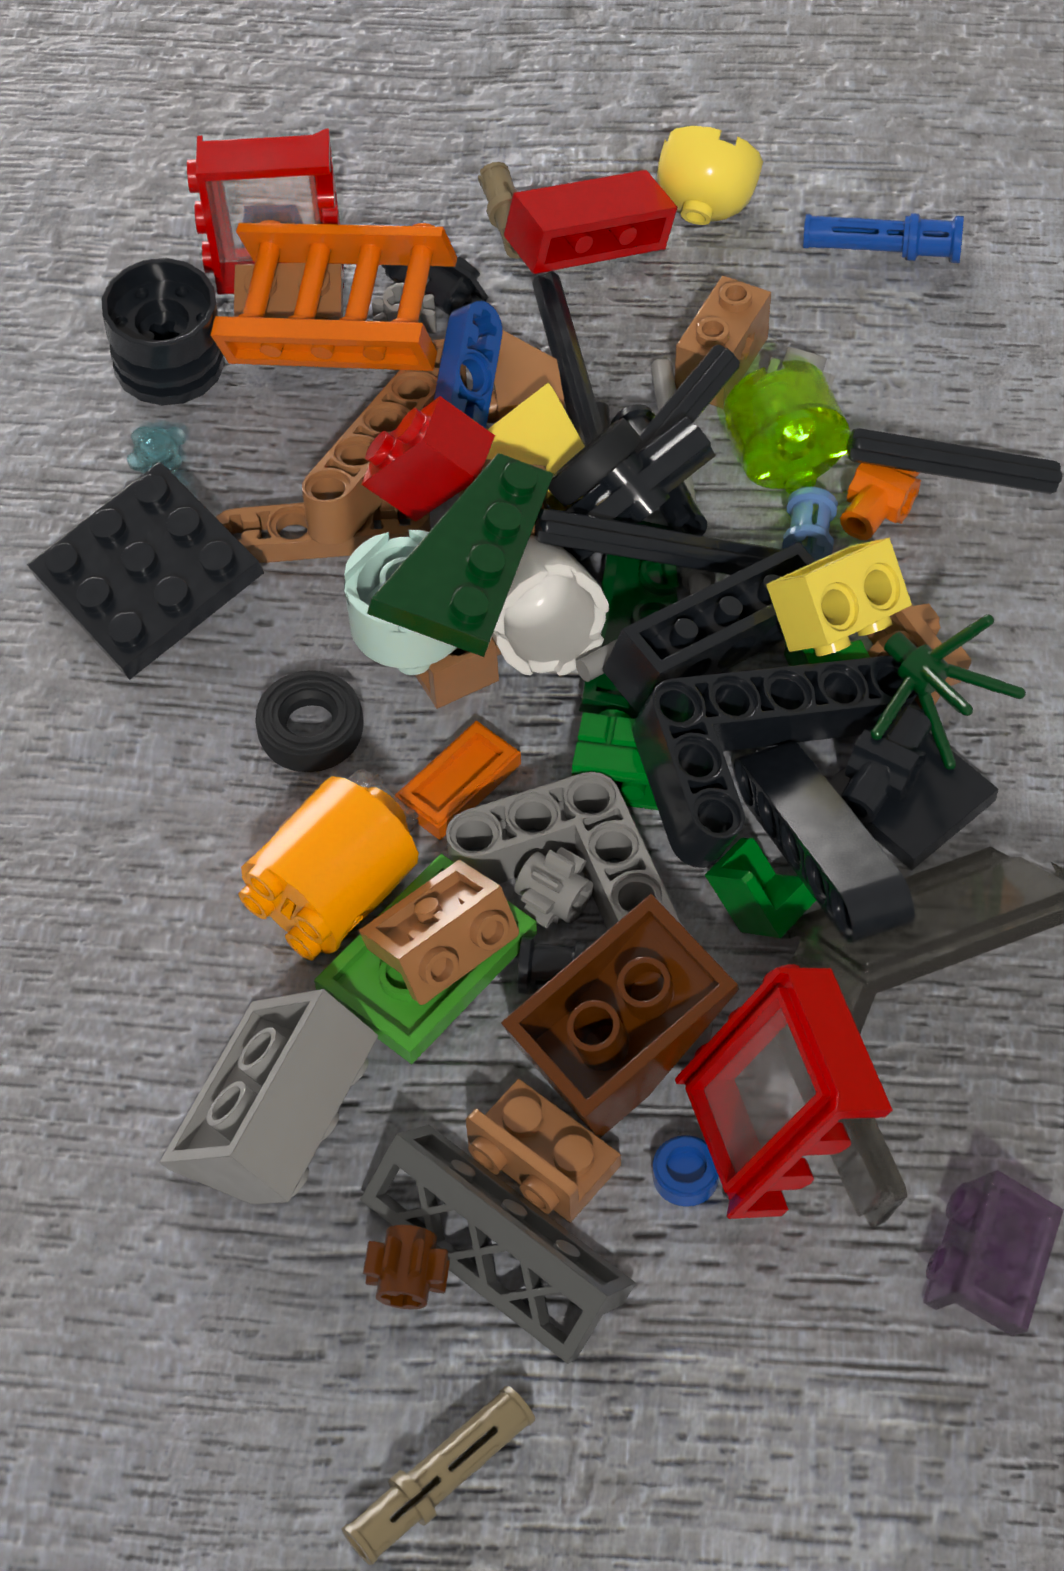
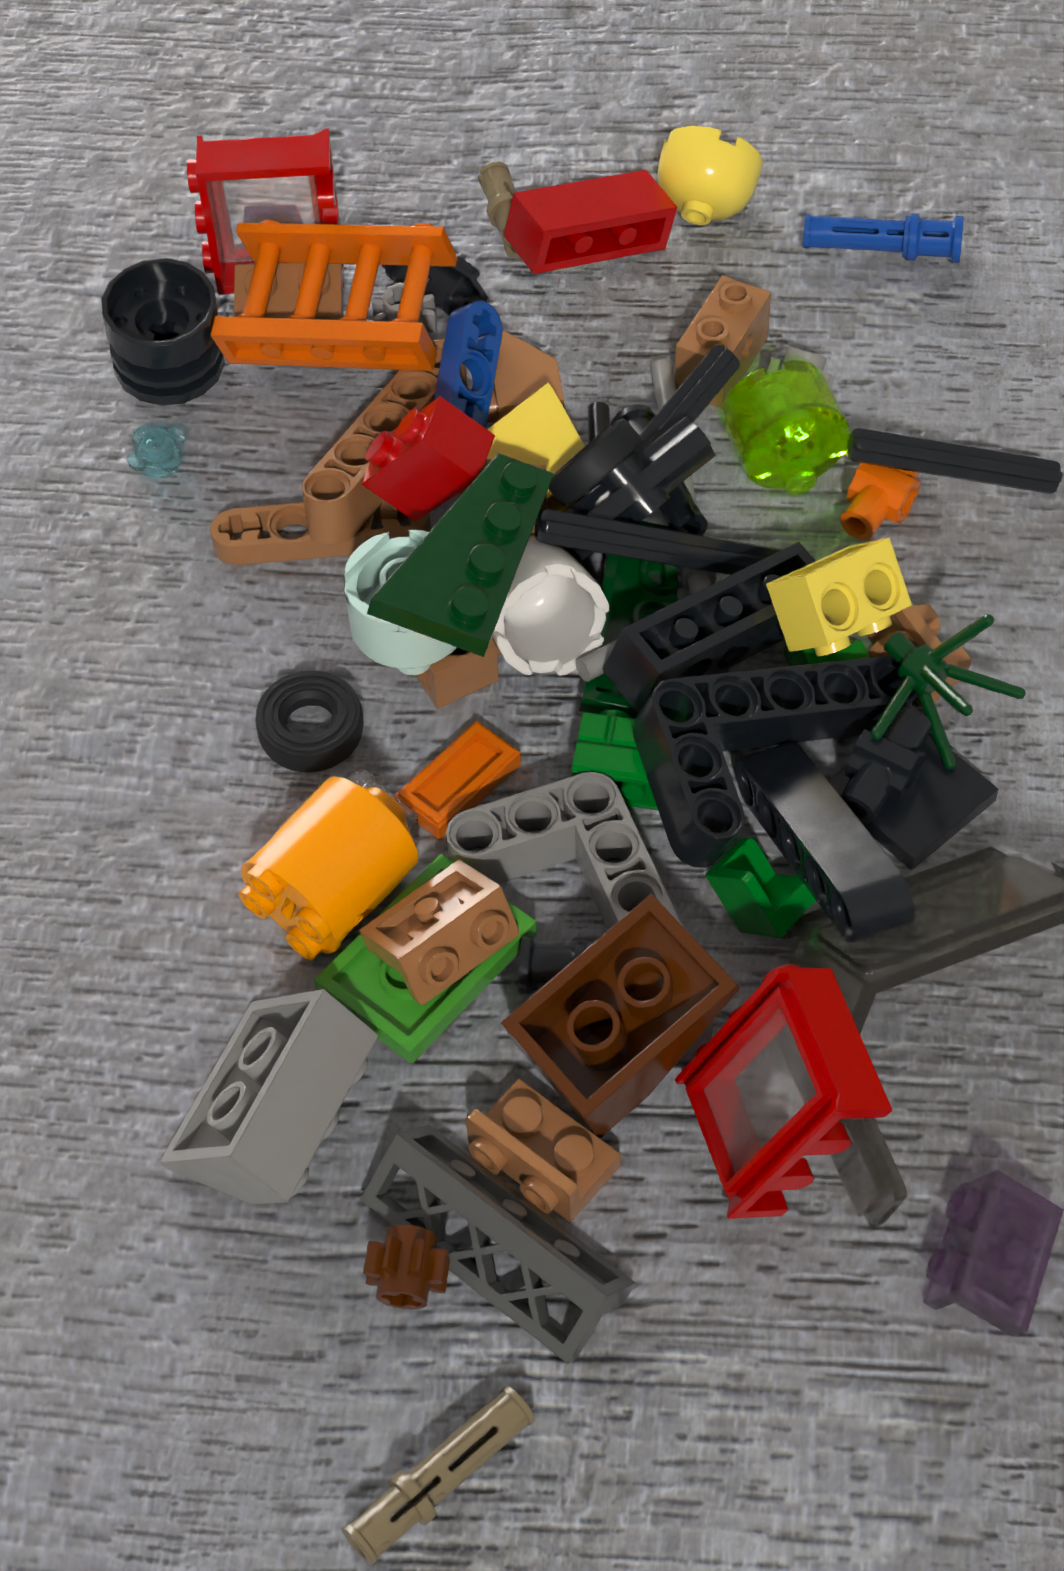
(145, 569): black plate -> none
(554, 887): light grey gear -> none
(566, 349): black axle -> none
(684, 1171): blue tile -> none
(814, 526): medium blue bush -> none

